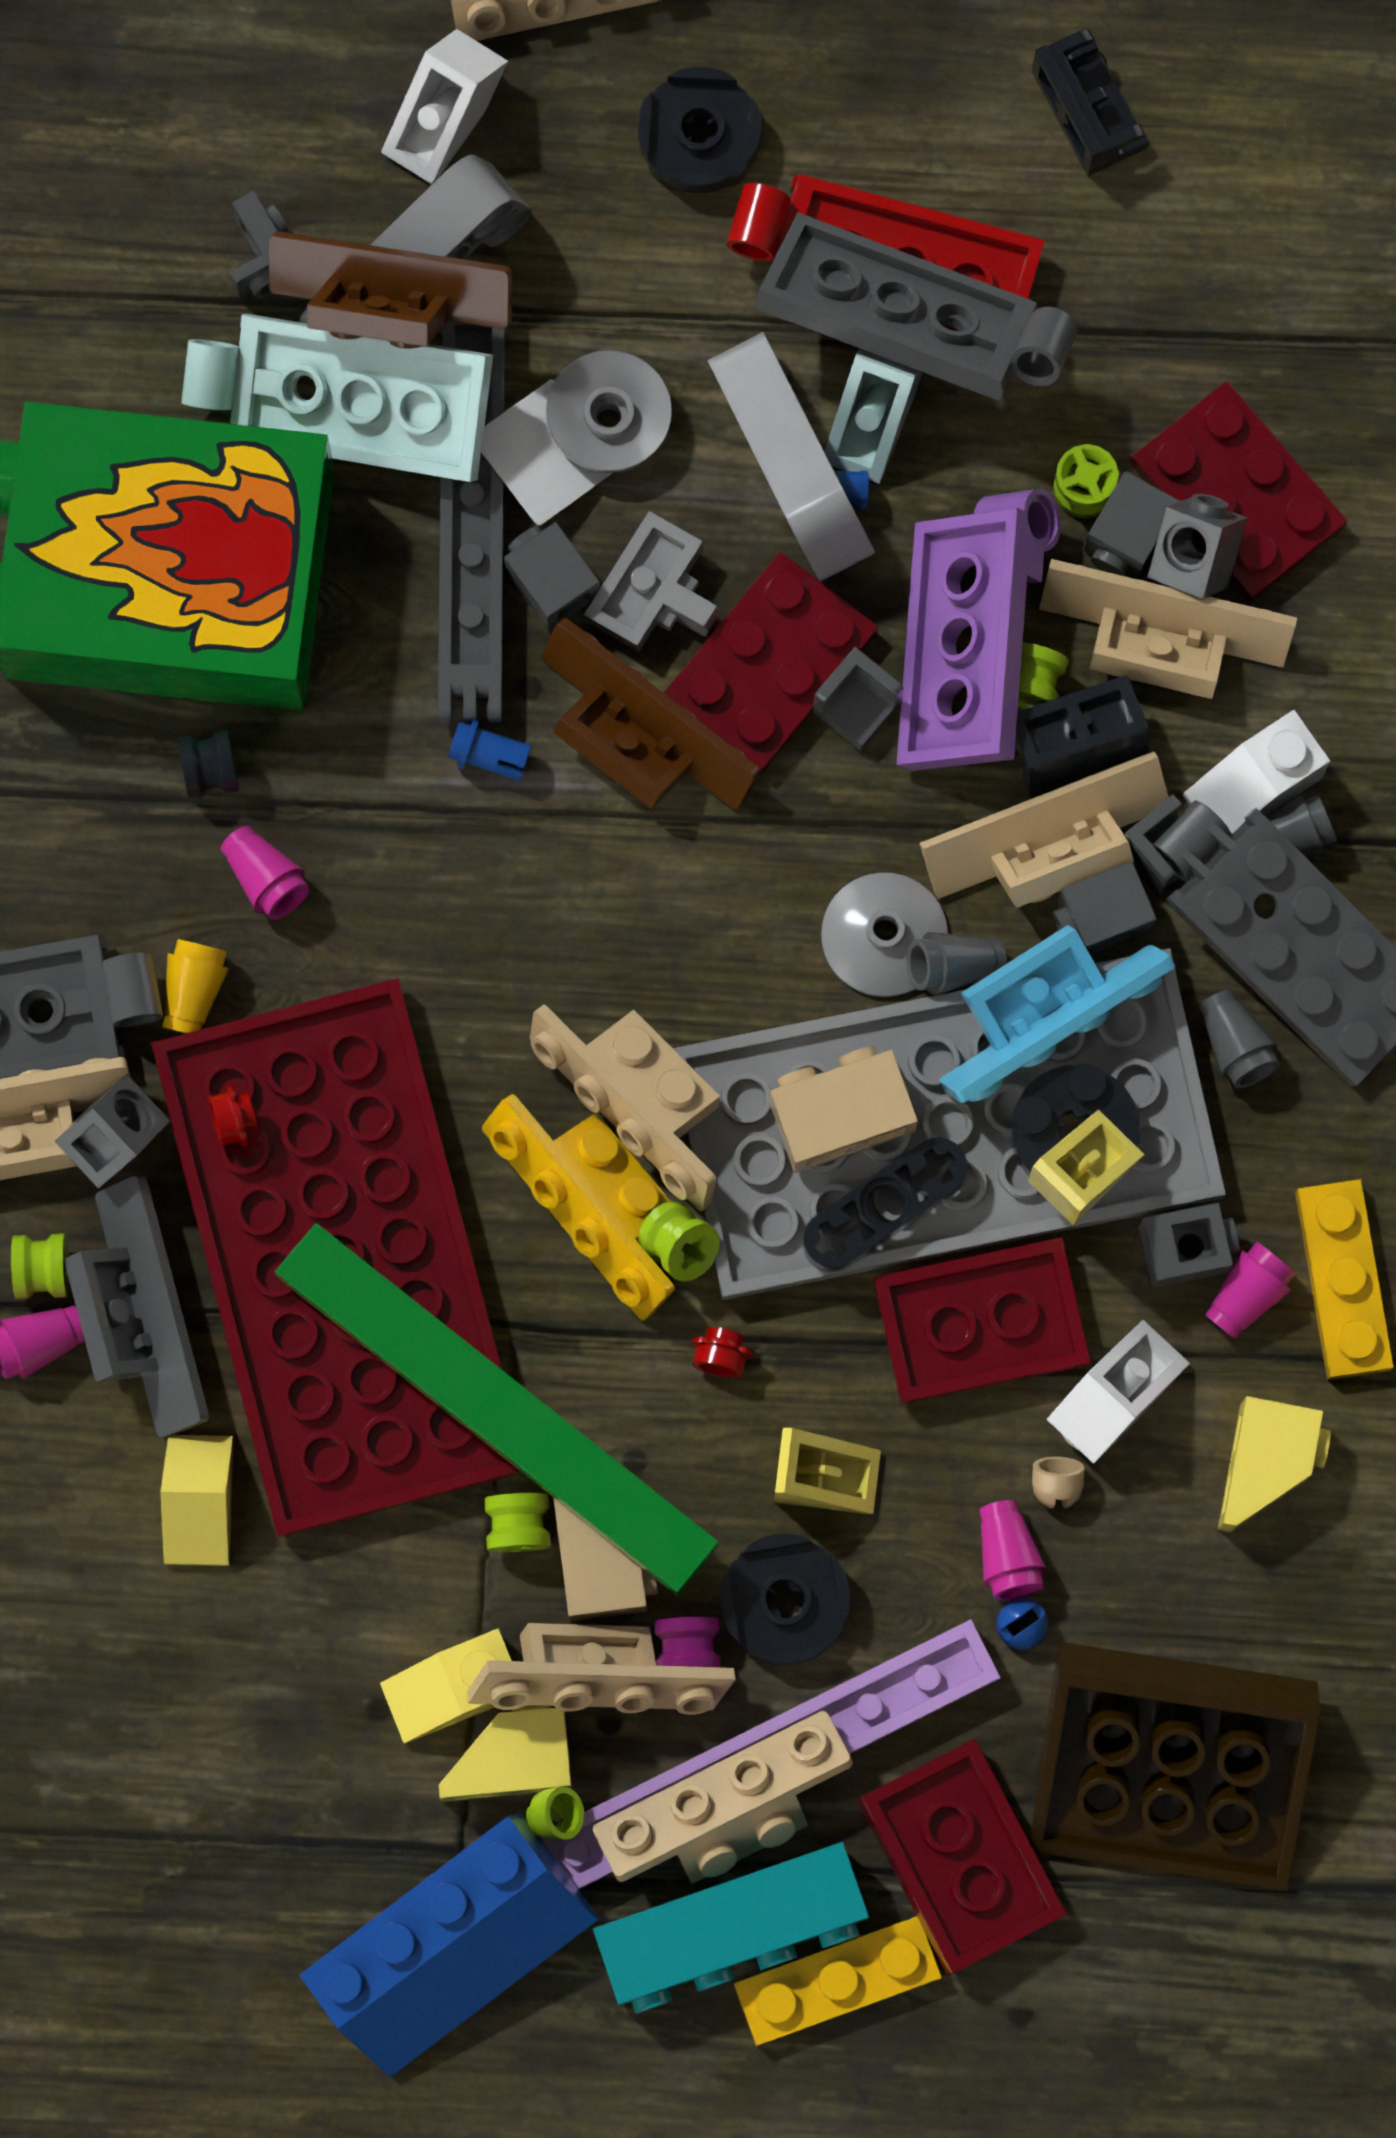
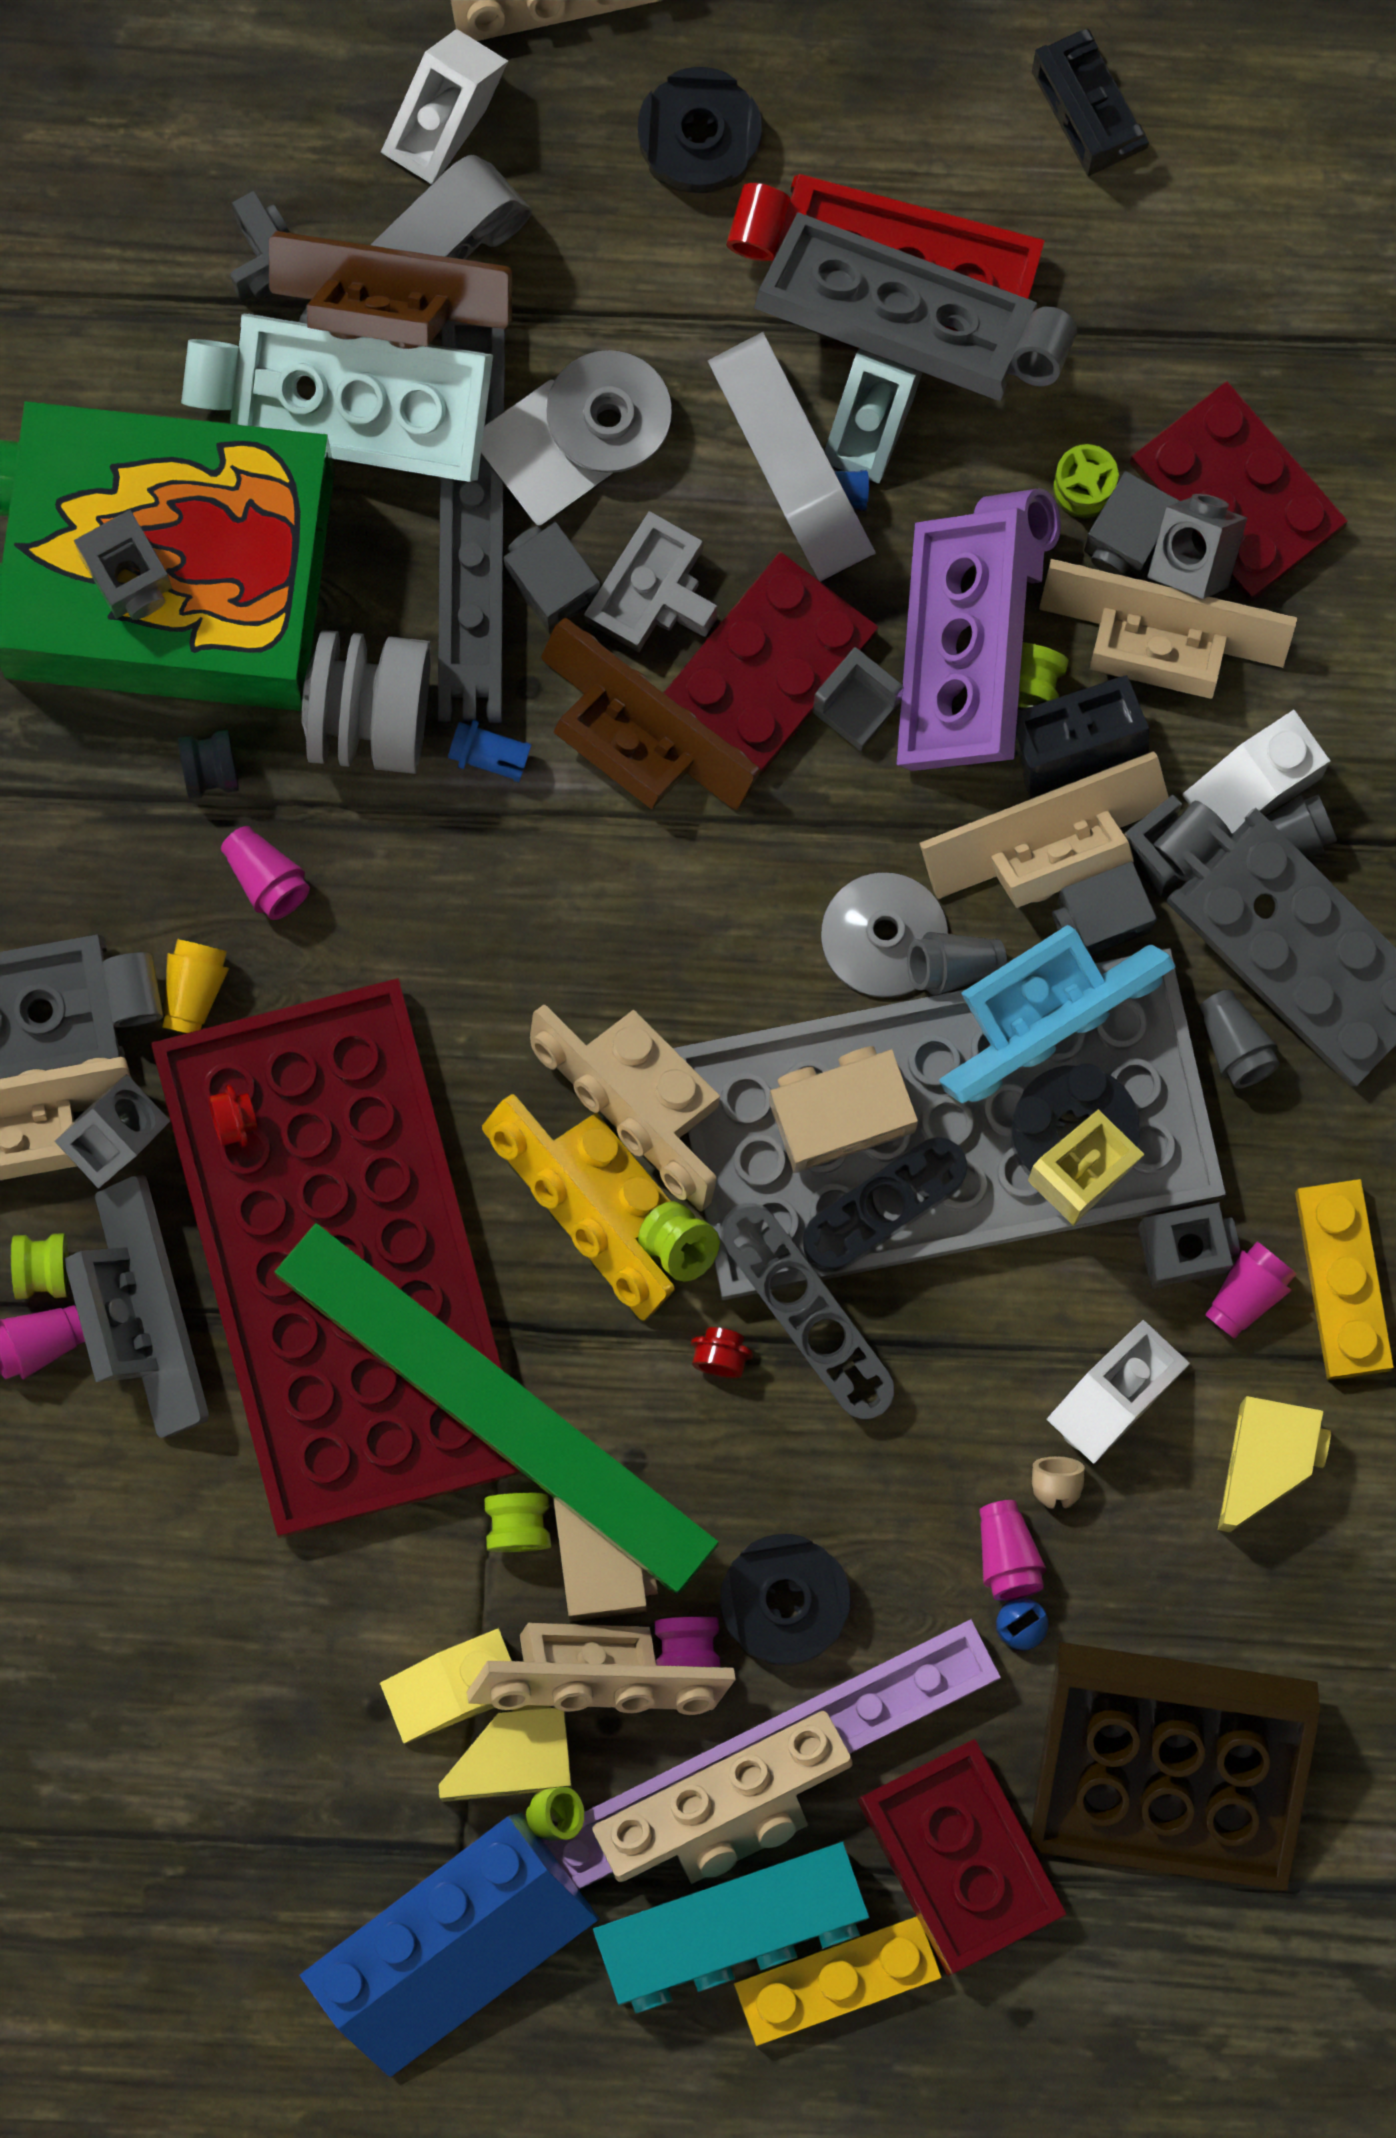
(121, 546): none -> dark grey brick
(197, 1500): light yellow slope -> none
(367, 701): none -> light grey wheel
(812, 1307): none -> dark grey beam
(826, 1473): light yellow slope -> none
(981, 1321): dark red plate -> none

